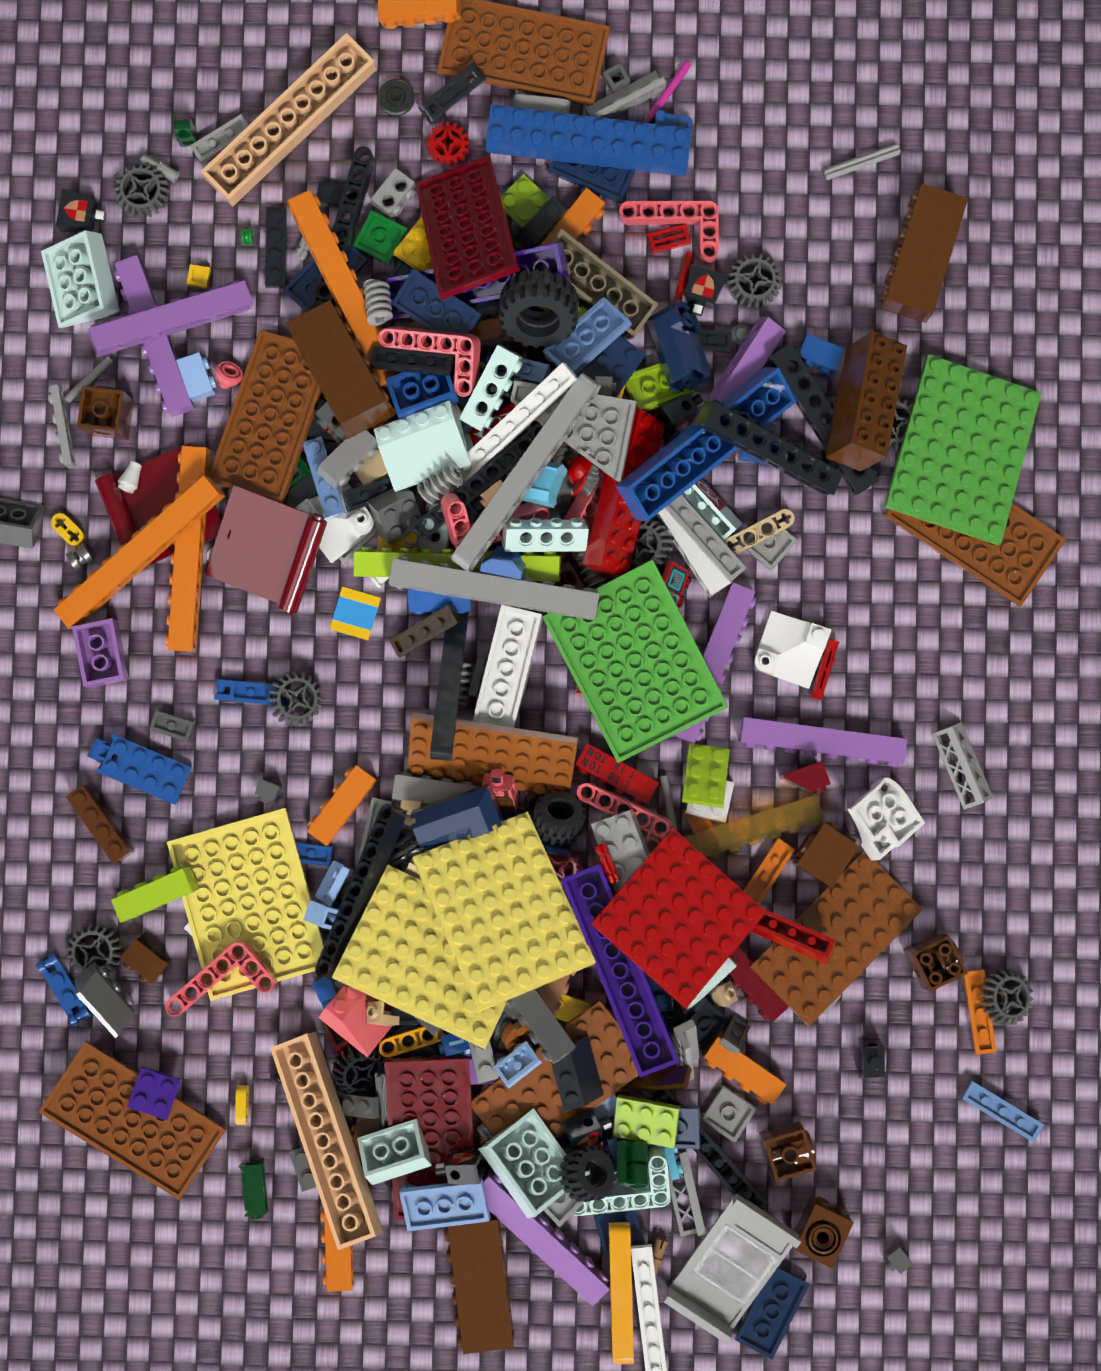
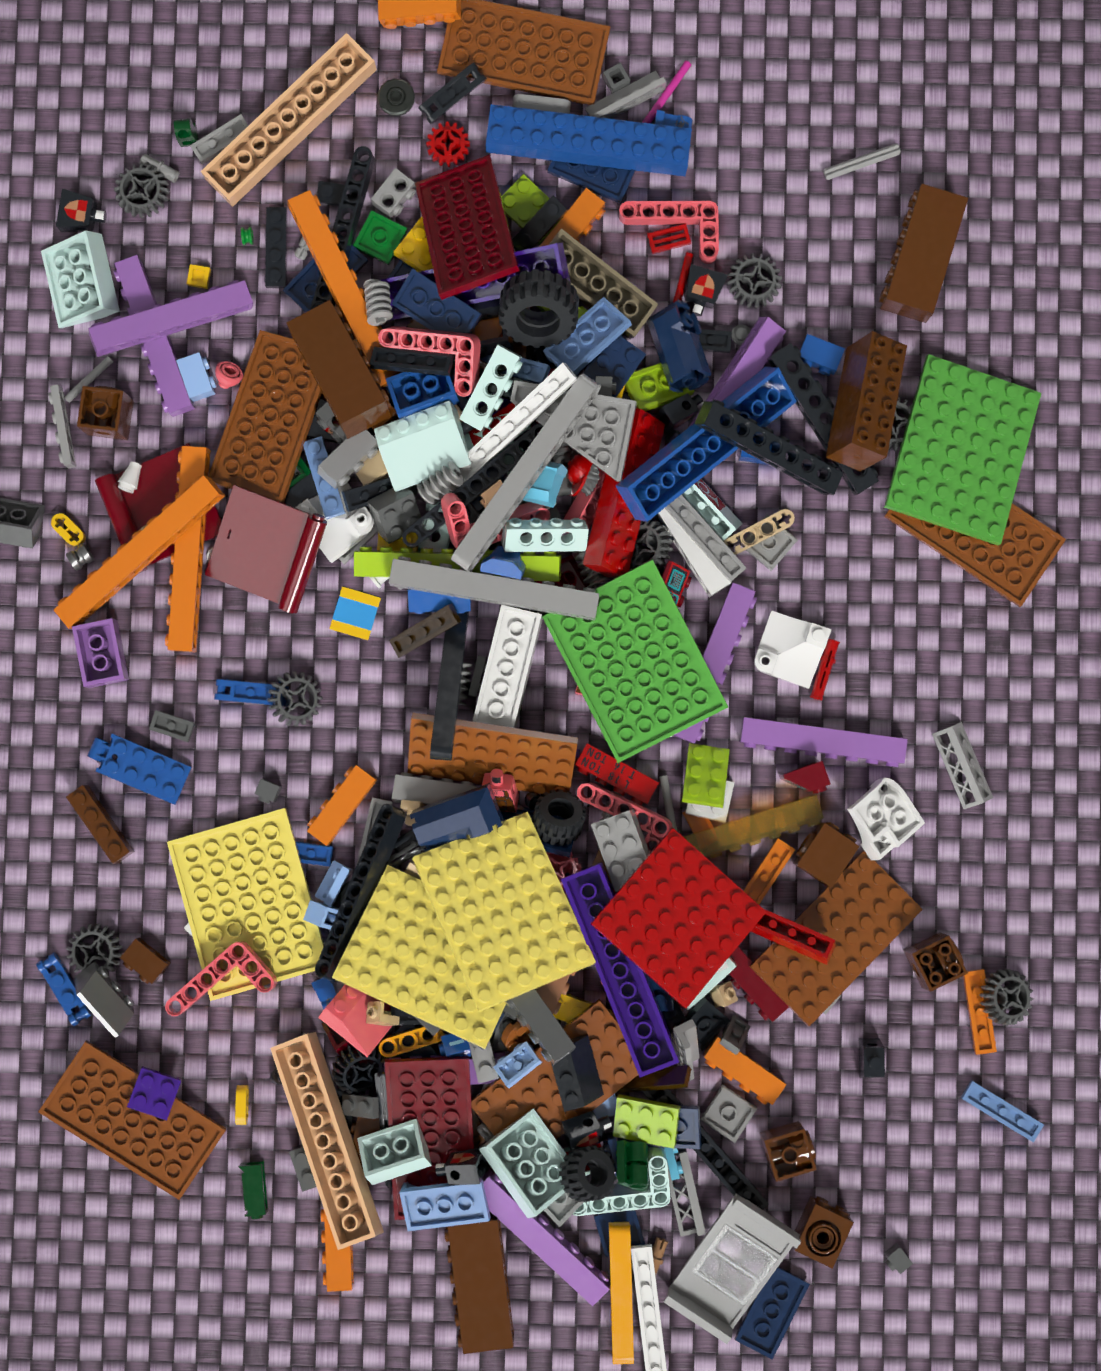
(154, 894): lime brick -> none
(607, 863): red axle -> none

